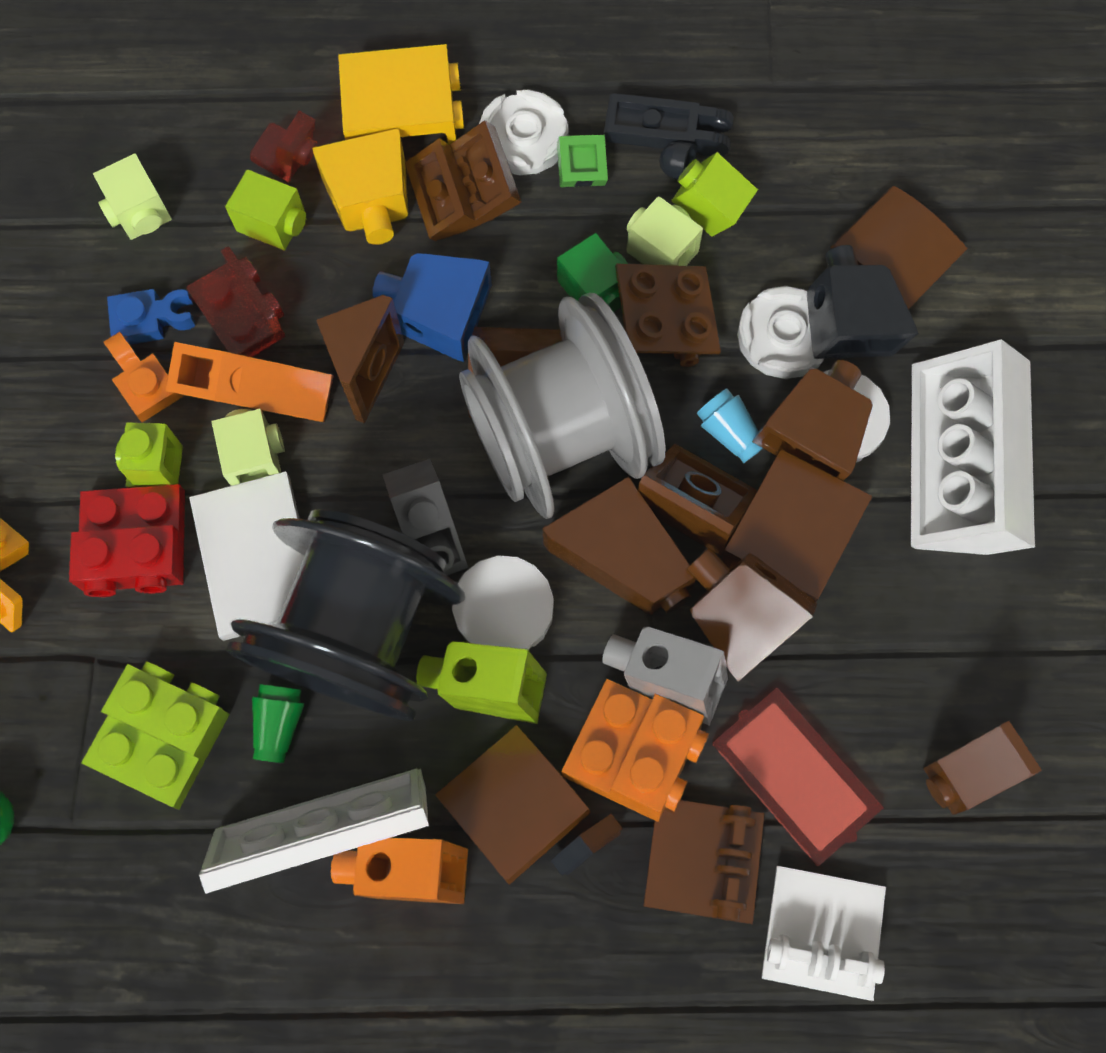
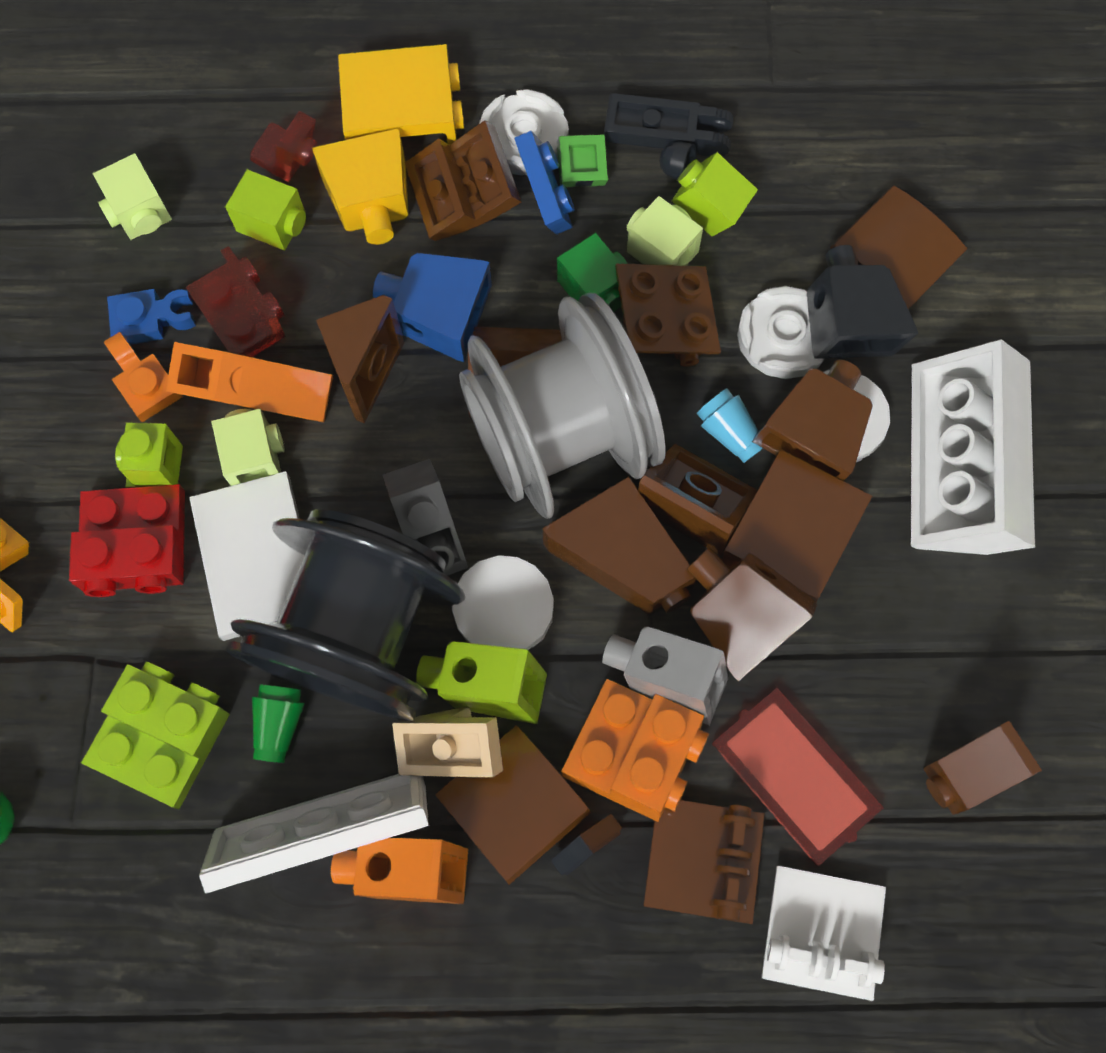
(448, 745): none -> tan slope
(539, 165): none -> blue plate

